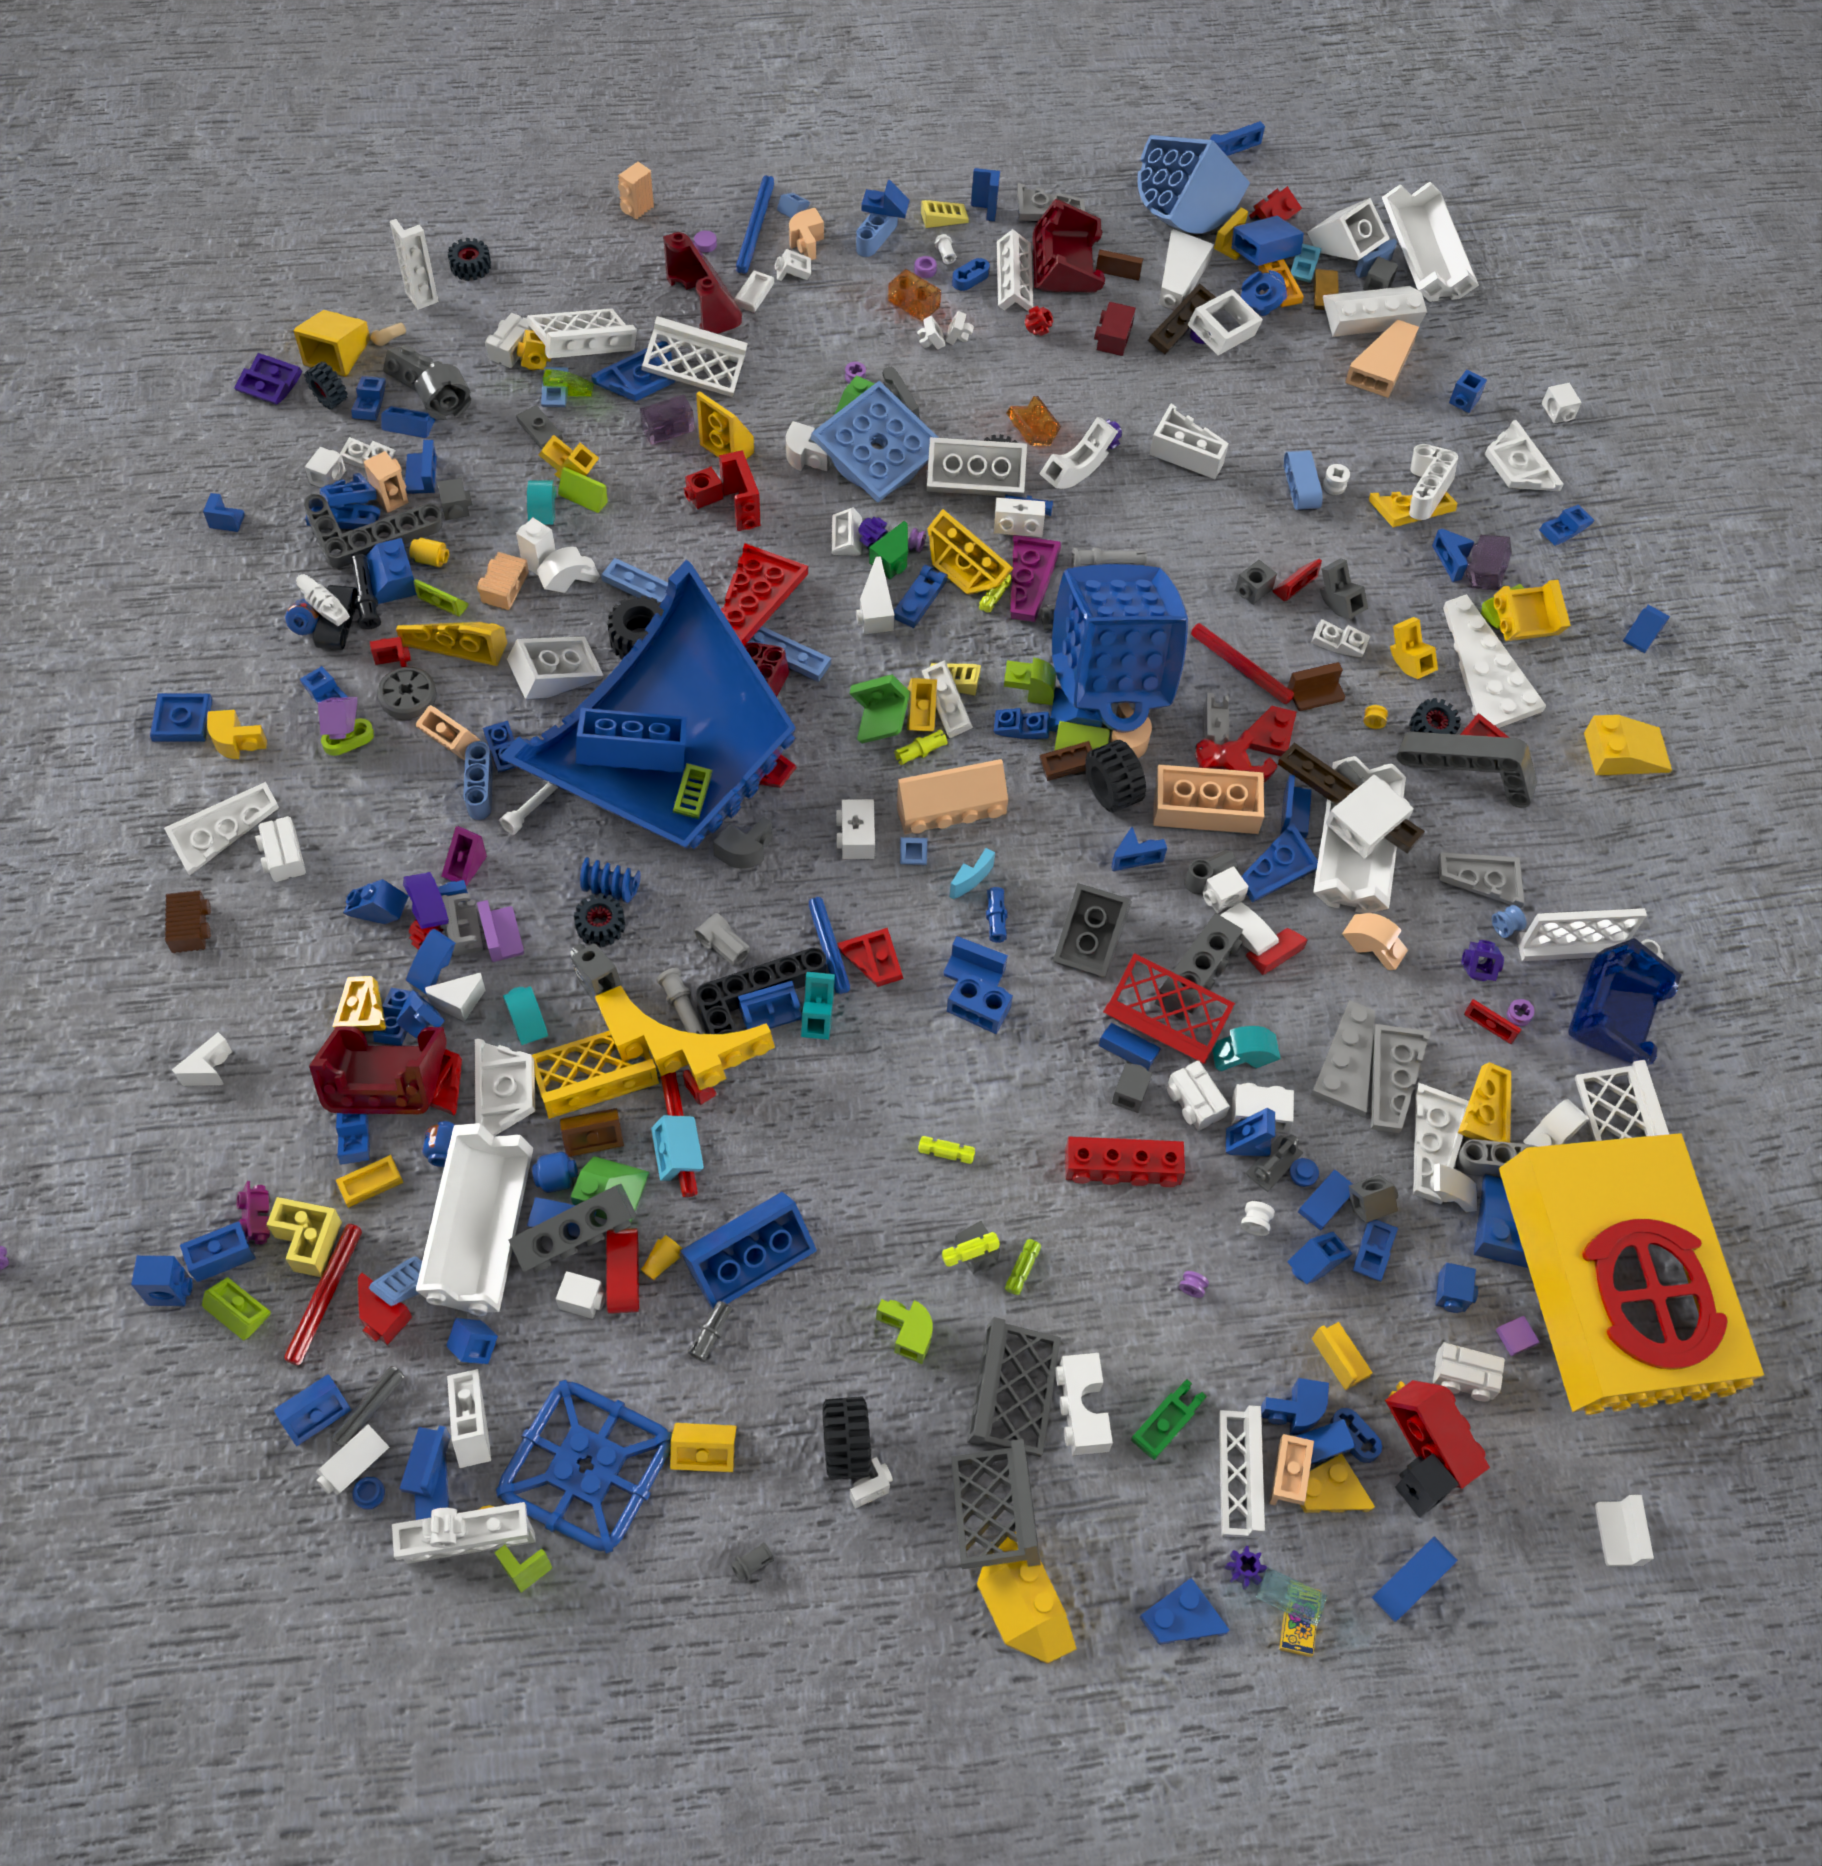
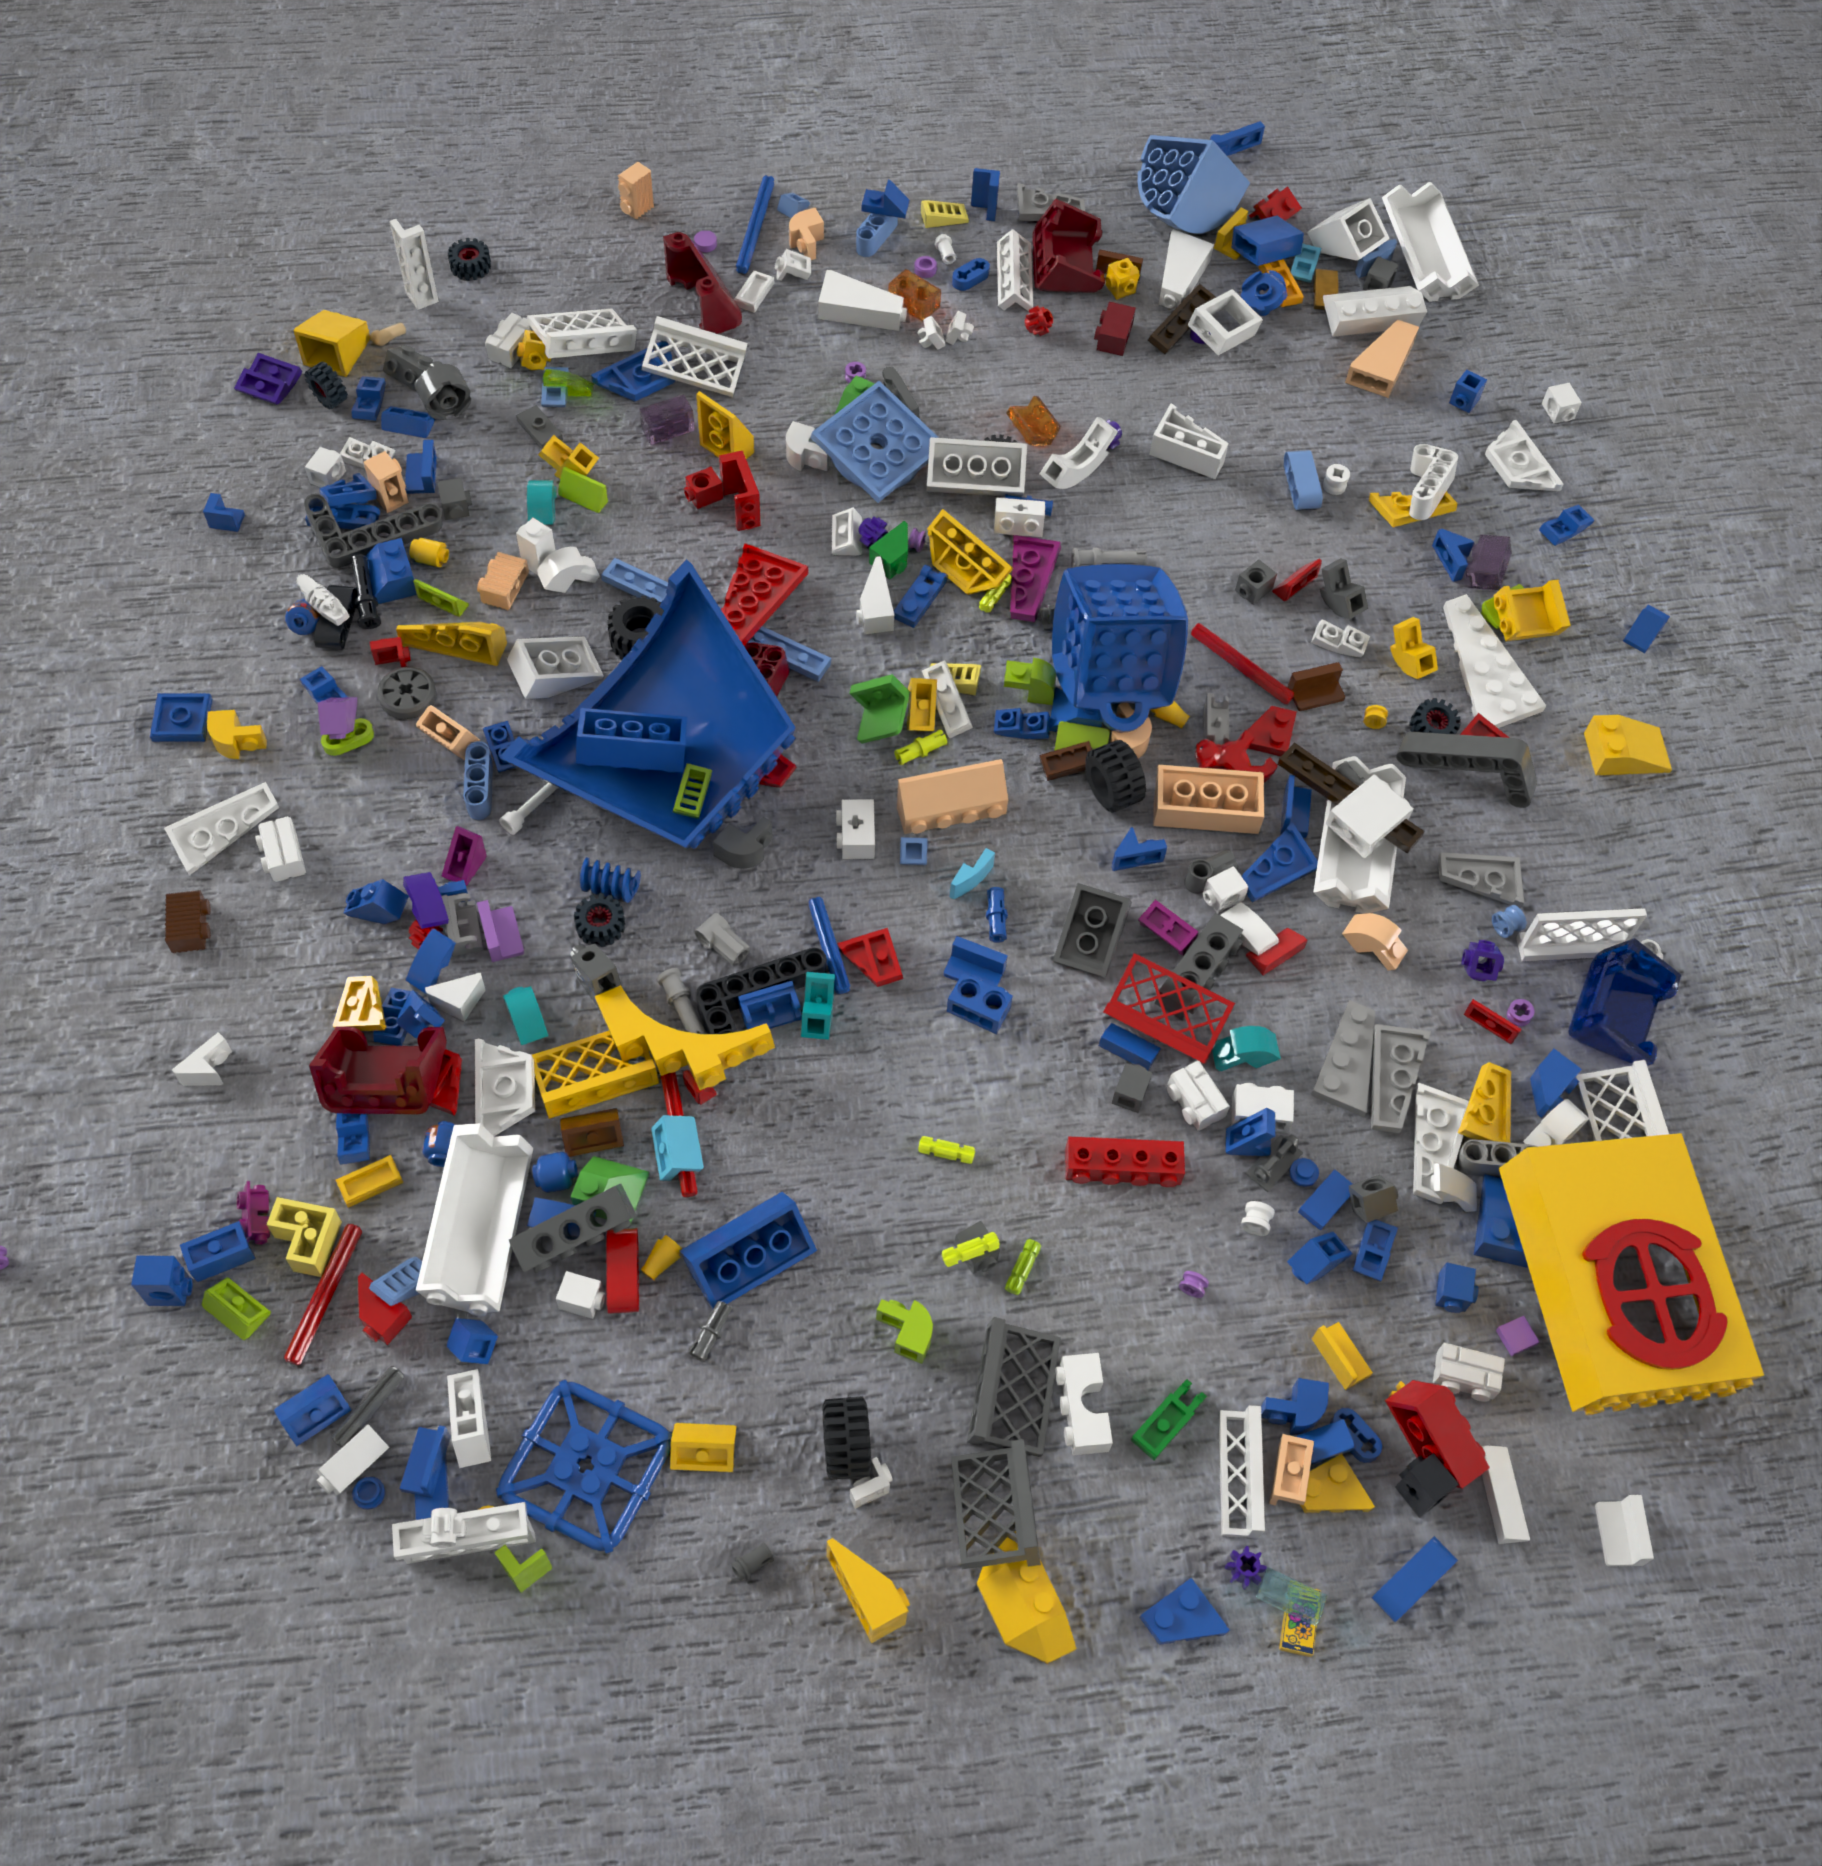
(859, 303): none -> white slope
(871, 1593): none -> yellow slope
(1122, 278): none -> yellow brick
(1168, 927): none -> magenta hinge
(1173, 714): none -> yellow cone
(1504, 1497): none -> white slope
(1551, 1080): none -> blue slope

